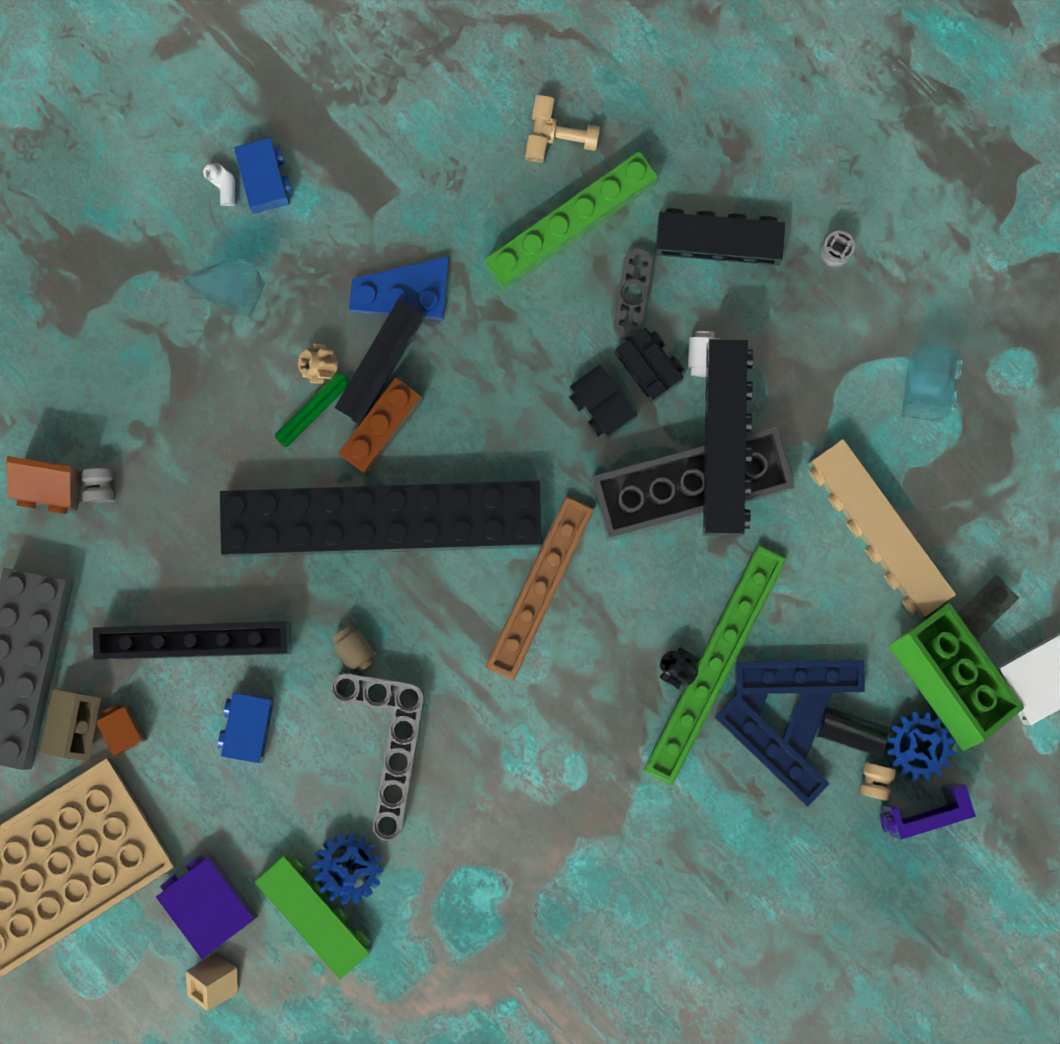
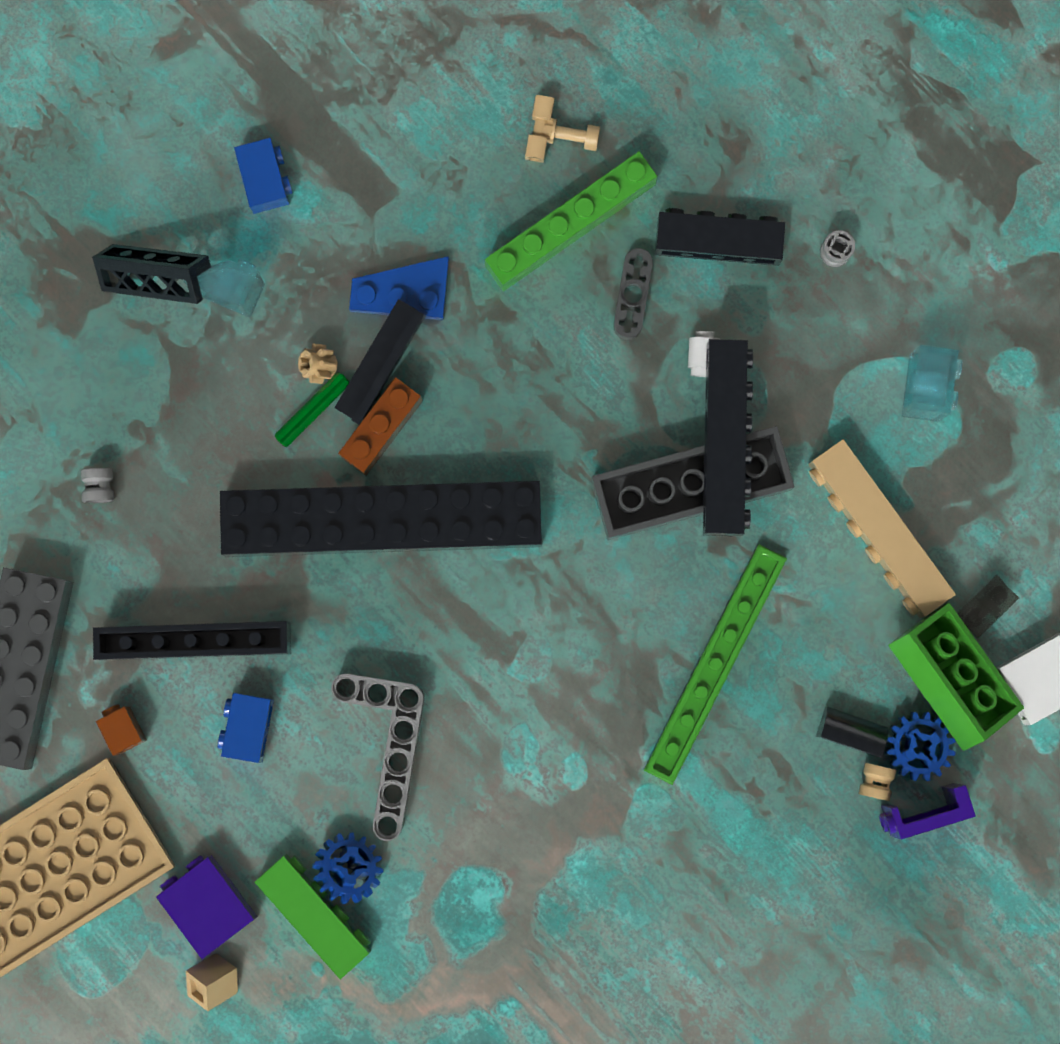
(44, 484): slope -> none
(70, 724): dark tan brick -> none
(146, 264): none -> black fence
(224, 181): white arm -> none
(354, 649): dark tan brick -> none
(539, 588): medium nougat tile -> none
(602, 402): black brick -> none
(649, 364): black brick -> none
(678, 668): black gear -> none
(788, 754): dark blue plate -> none

